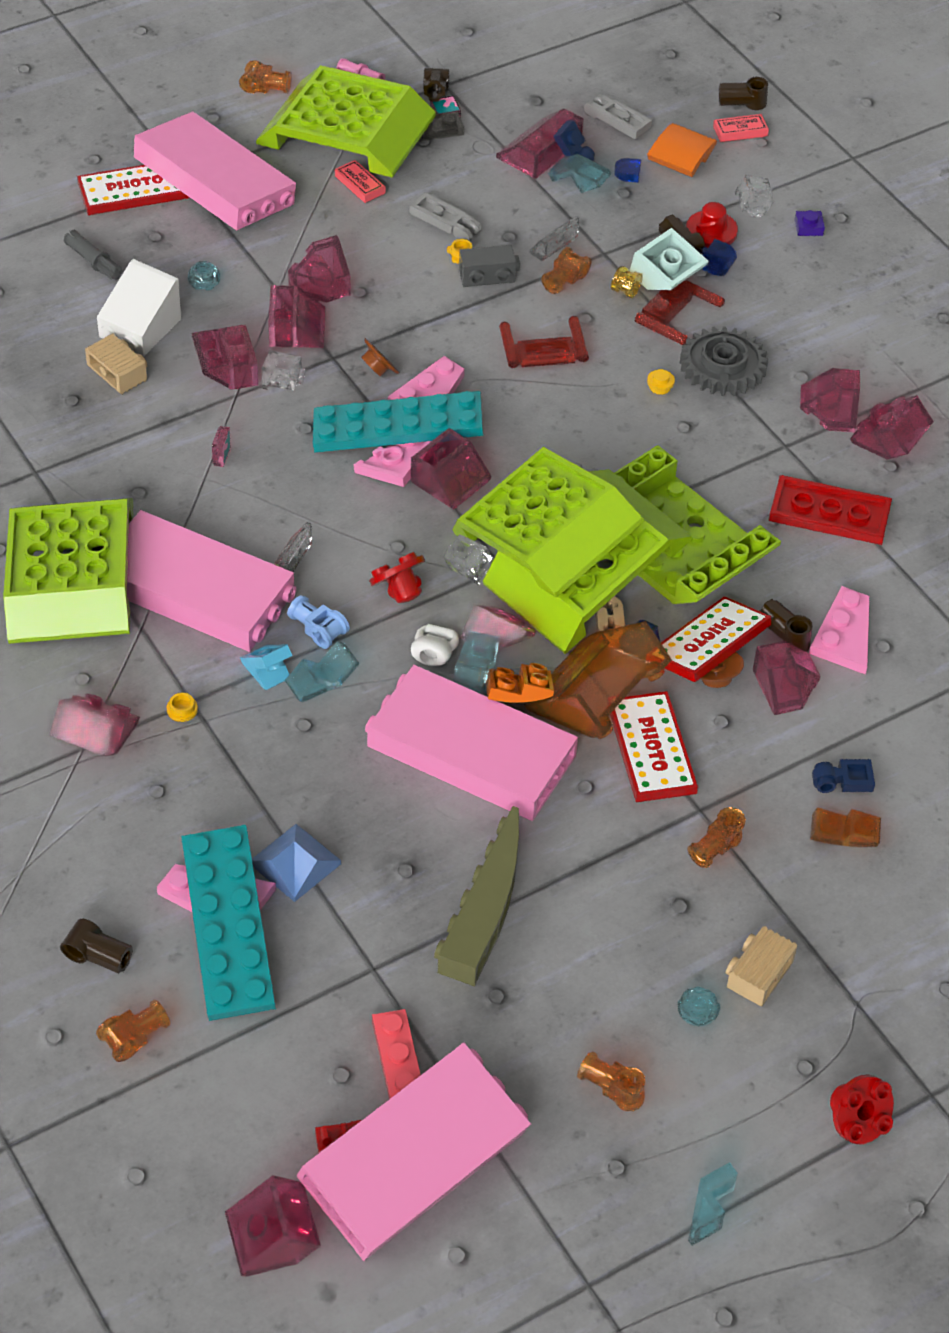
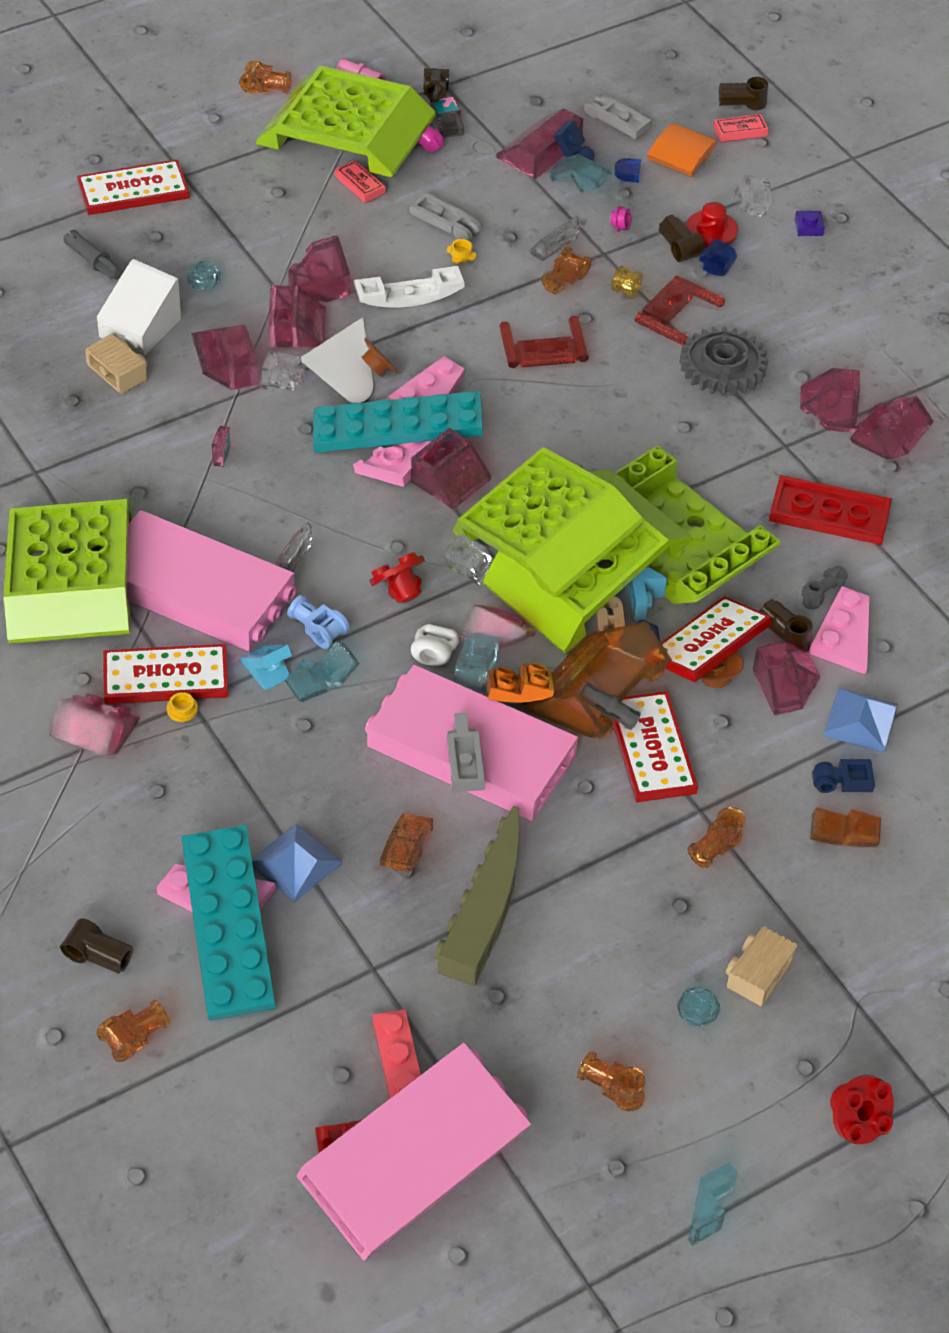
(163, 672): none -> tile
(214, 170): bright pink brick -> none
(272, 1226): clear pink slope -> none
(341, 365): none -> white sticker
(405, 842): none -> clear orange slope
(410, 293): none -> white slope
(431, 140): none -> dark pink plate
(465, 756): none -> light grey hinge
(488, 265): dark grey brick -> none
(610, 706): none -> dark grey pin
(621, 218): none -> dark pink plate
(642, 589): none -> medium azure slope
(660, 381): yellow plate -> none
(667, 261): light aqua slope -> none
(814, 591): none -> dark grey bar
(861, 720): none -> medium blue slope

